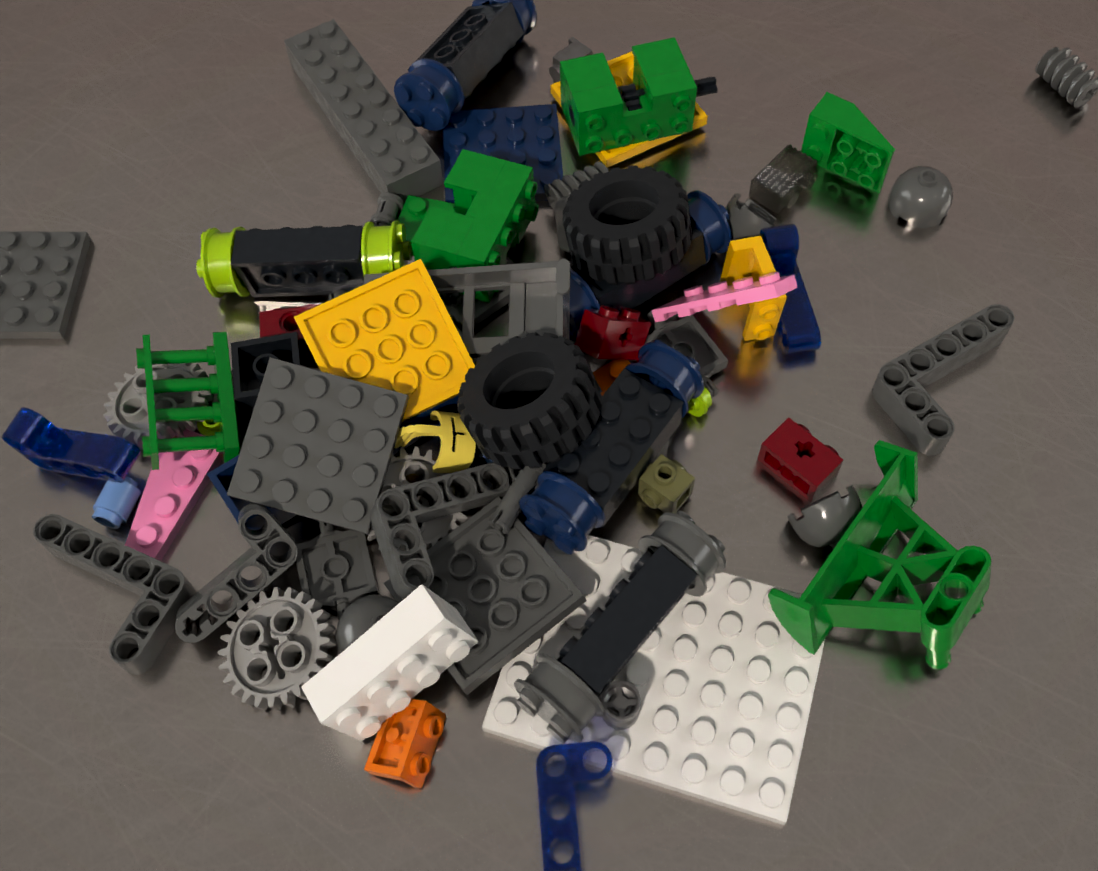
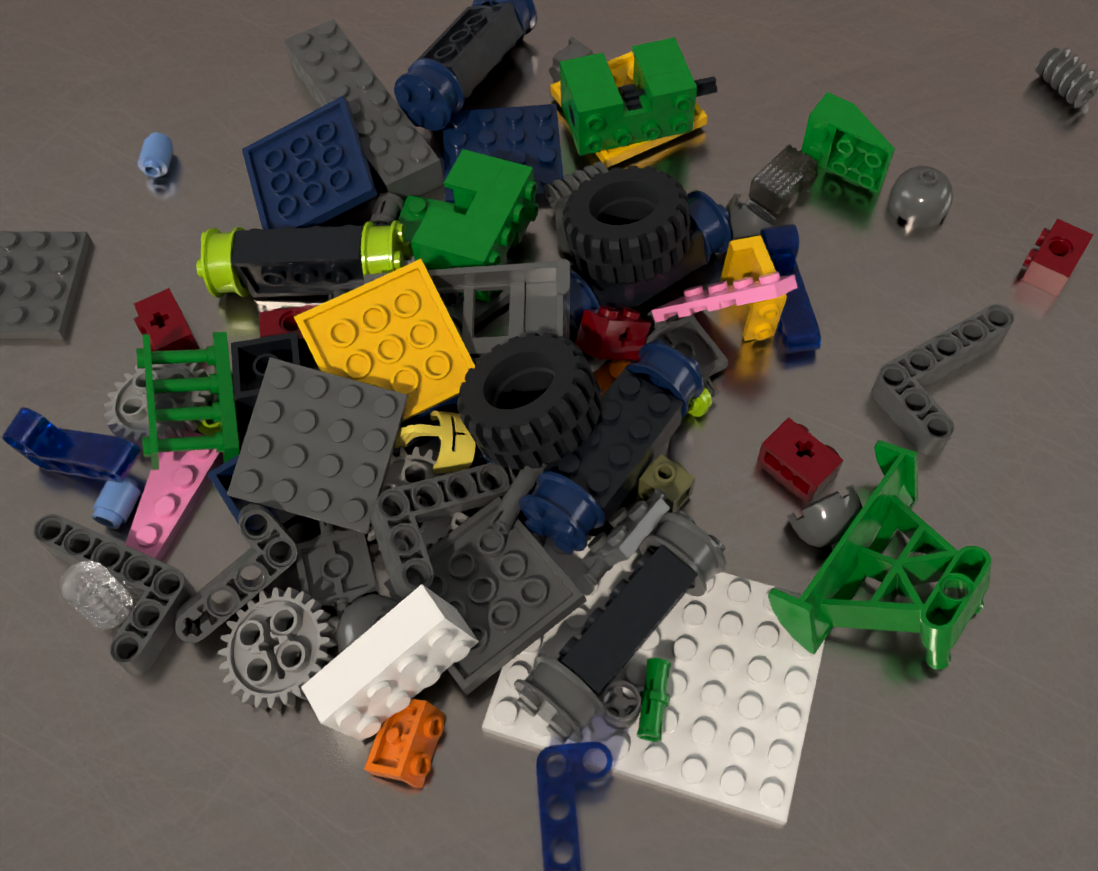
(96, 594): none -> clear piece
(155, 155): none -> medium blue brick
(164, 322): none -> dark red brick
(309, 169): none -> dark blue plate
(624, 535): none -> dark grey plate
(654, 699): none -> green pin
(1056, 257): none -> dark red brick

